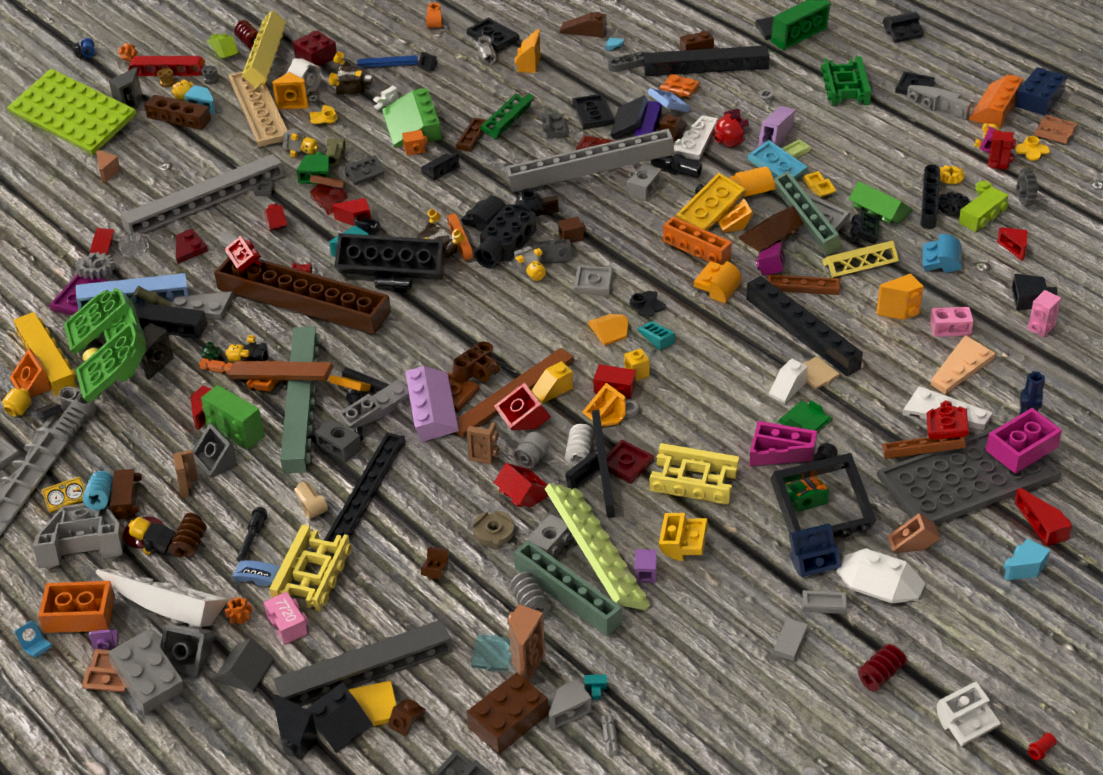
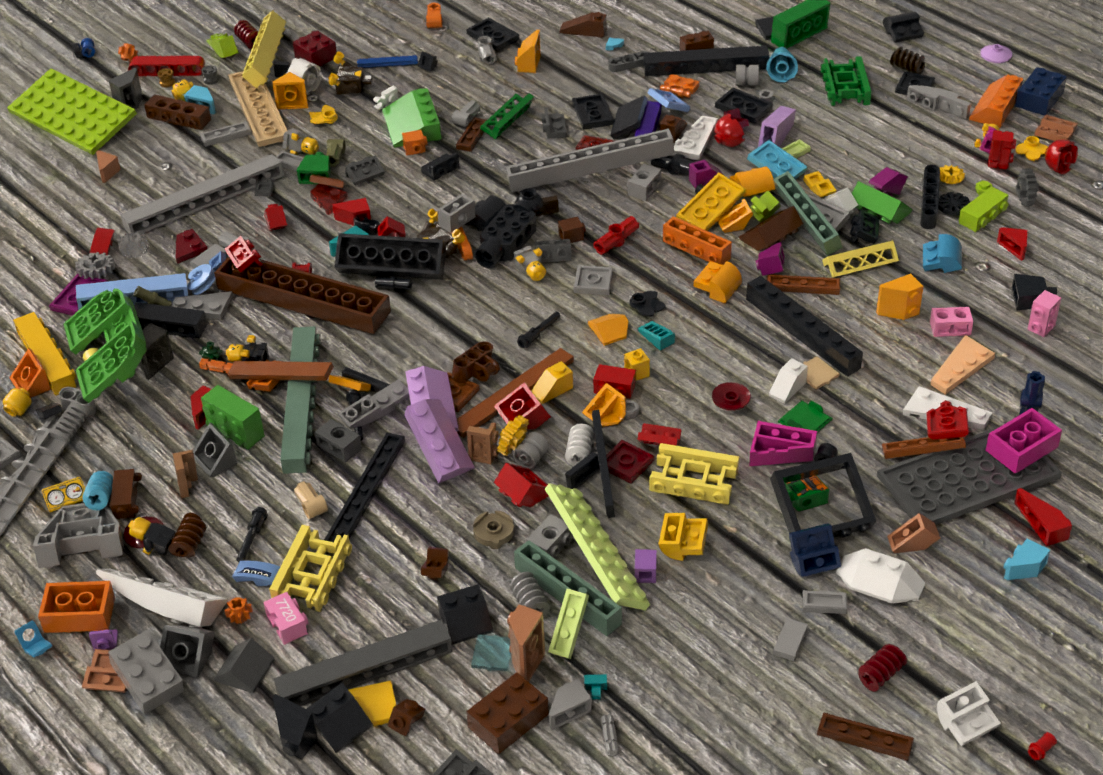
(201, 279): none -> light blue piece
(207, 255): none -> light grey tile
(217, 260): none -> medium blue tile
(225, 134): none -> light grey tile
(280, 68): none -> black tile
(289, 160): none -> light grey tile
(391, 227): none -> red brick
(438, 439): none -> lavender slope
(456, 213): none -> light grey brick
(465, 115): none -> light grey piece
(465, 614): none -> black slope
(512, 435): none -> yellow gear
(526, 339): none -> black pin
(568, 623): none -> yellowish green plate
(616, 235): none -> red piece
(658, 434): none -> red bracket
(702, 172): none -> magenta slope
(731, 396): none -> dark red dish
(747, 75): none -> light grey wheel
(750, 106): none -> black plate
(764, 206): none -> lime brick
(782, 65): none -> medium azure cone
(842, 199): none -> white slope
(865, 736): none -> reddish brown tile
(889, 181): none -> magenta slope
(908, 61): none -> dark brown piece
(996, 53): none -> lavender dish
(1061, 155): none -> red cylinder

